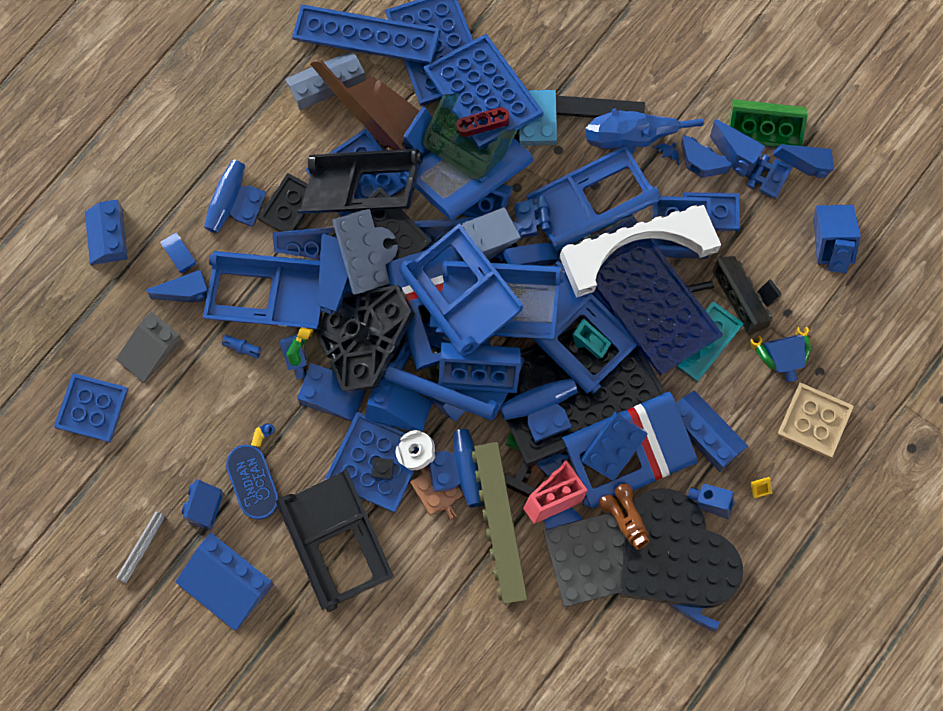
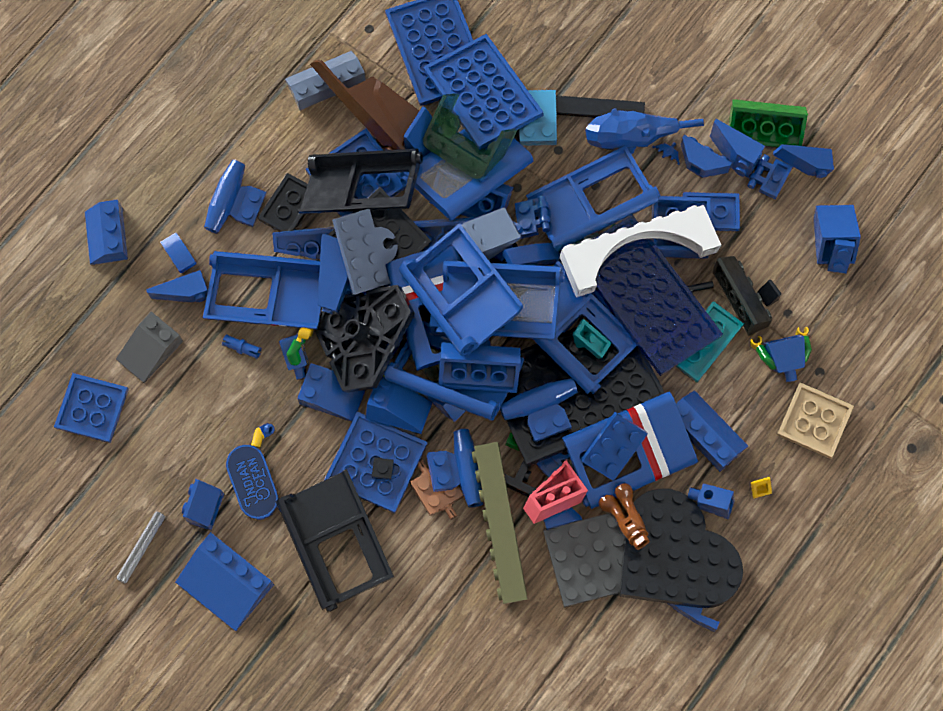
(366, 34): blue plate -> none
(423, 457): white plate -> none
(482, 128): dark red beam -> none

